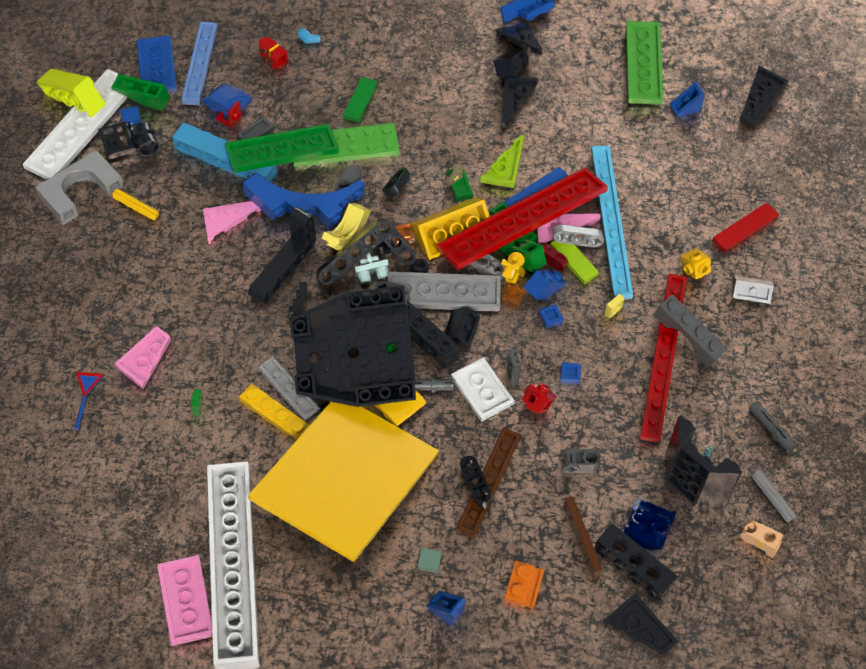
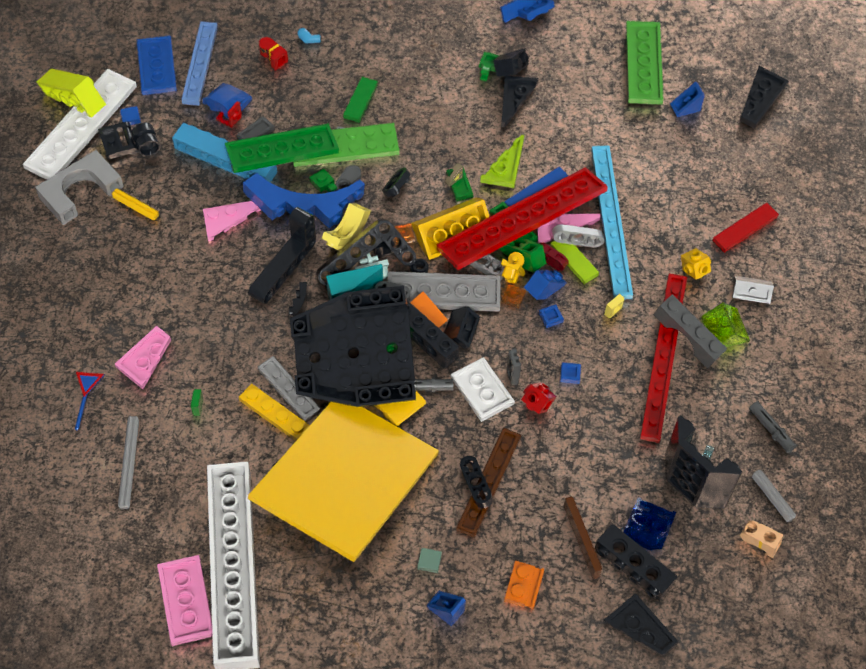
(128, 462): none -> light grey axle
(142, 91): green slope -> none
(323, 181): none -> green plate
(354, 280): none -> teal slope
(429, 309): none -> orange tile
(487, 65): none -> green plate
(521, 36): black wing -> none
(579, 460): dark grey piece -> none
(726, 325): none -> clear neon green slope

